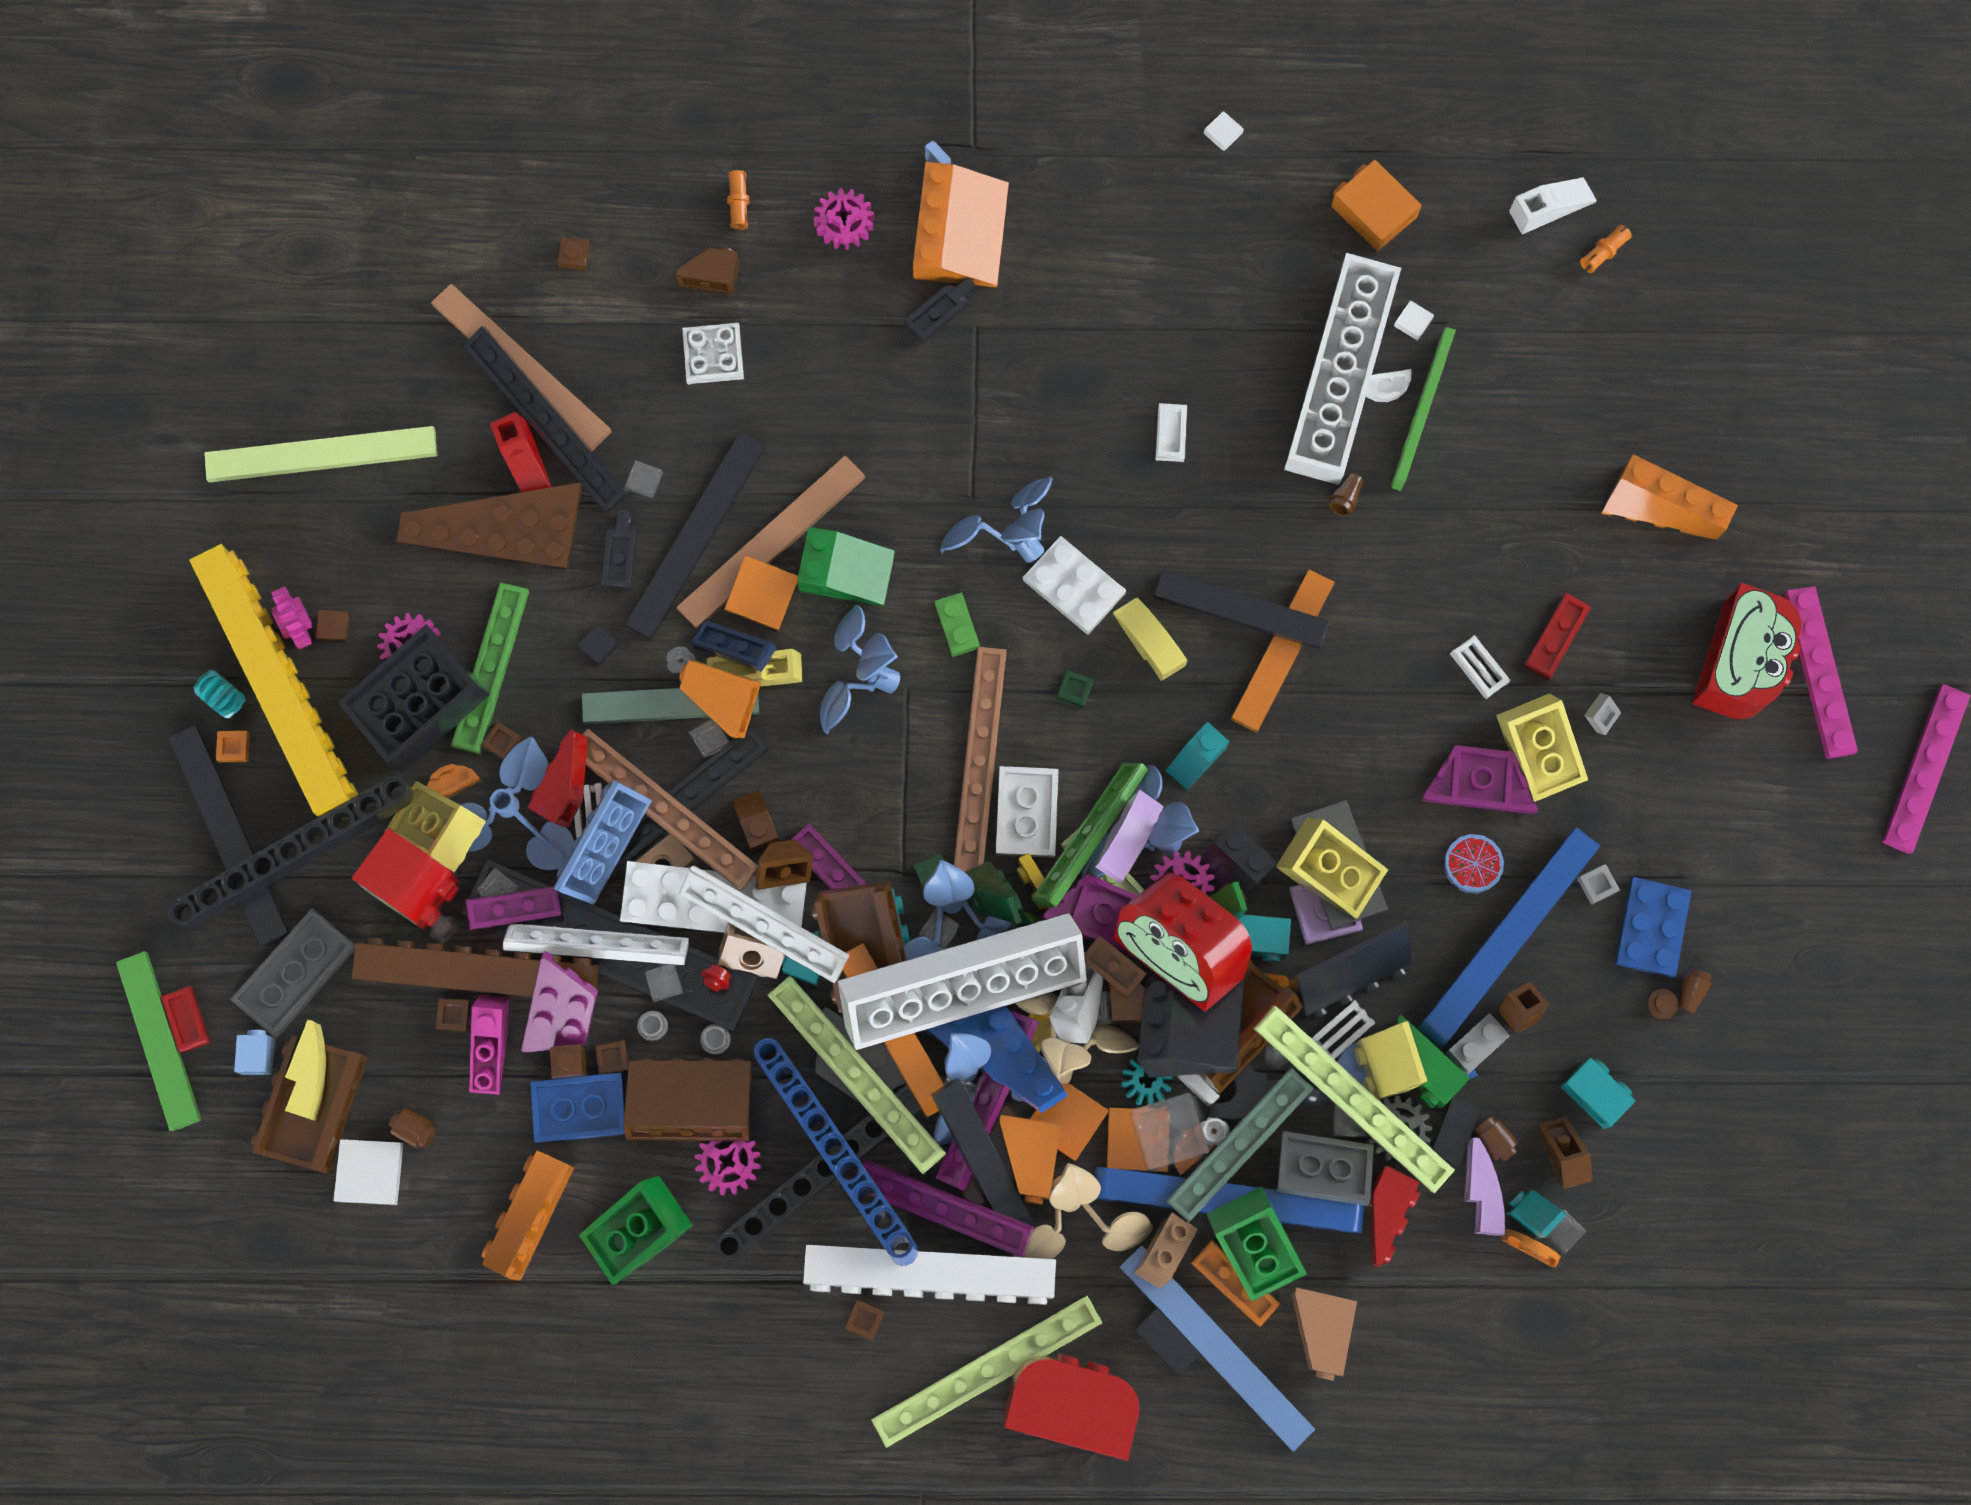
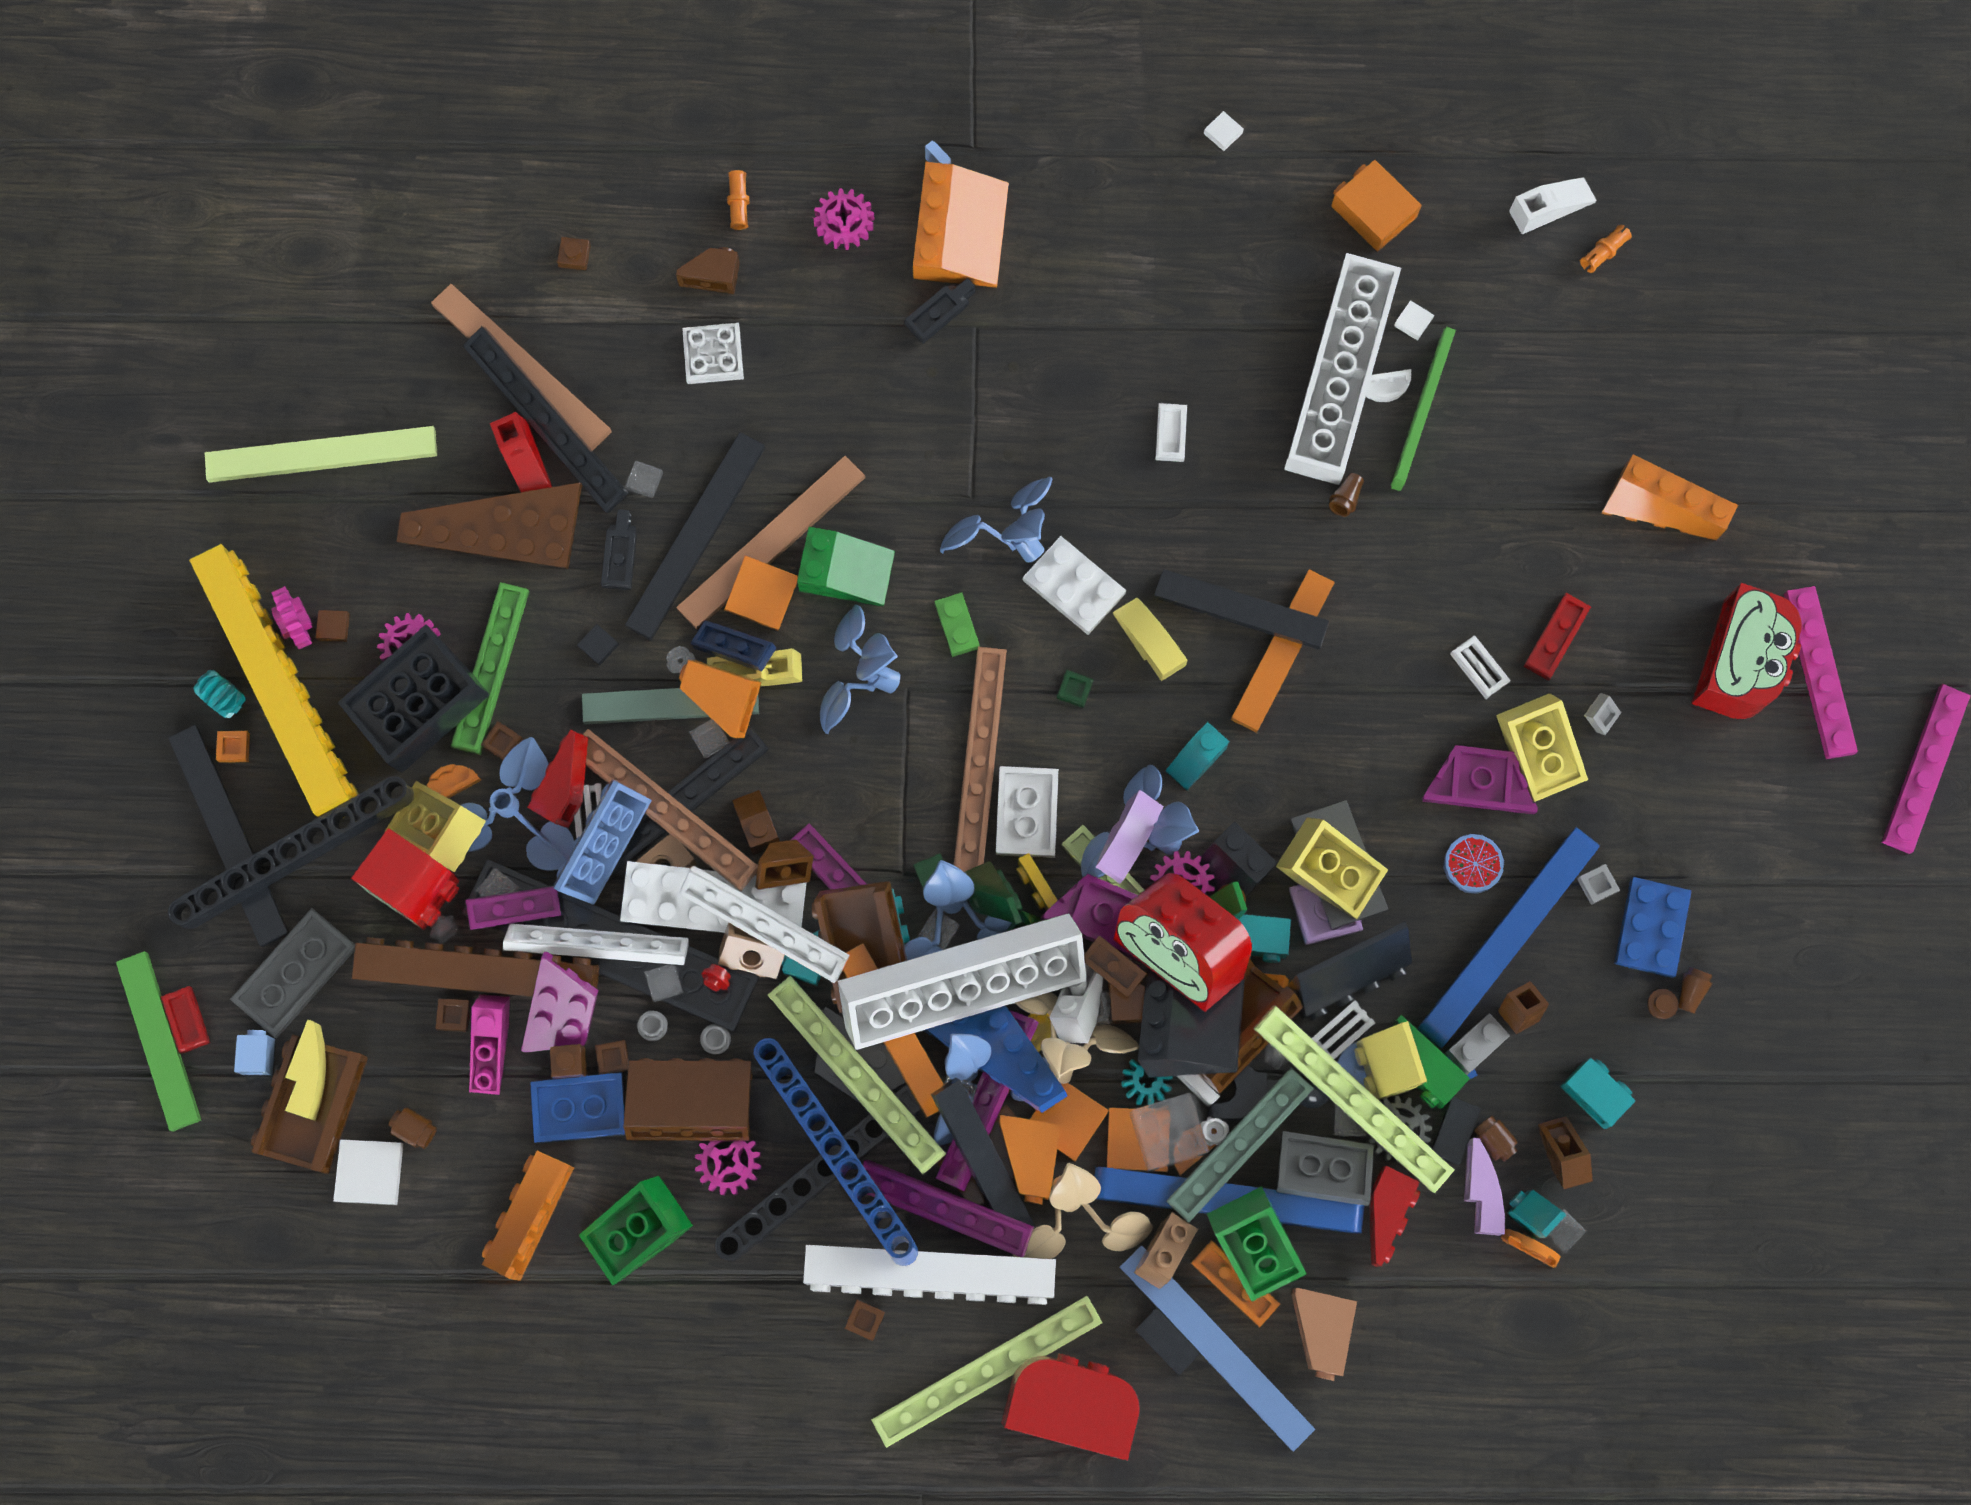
(1089, 835): bright green tile -> none

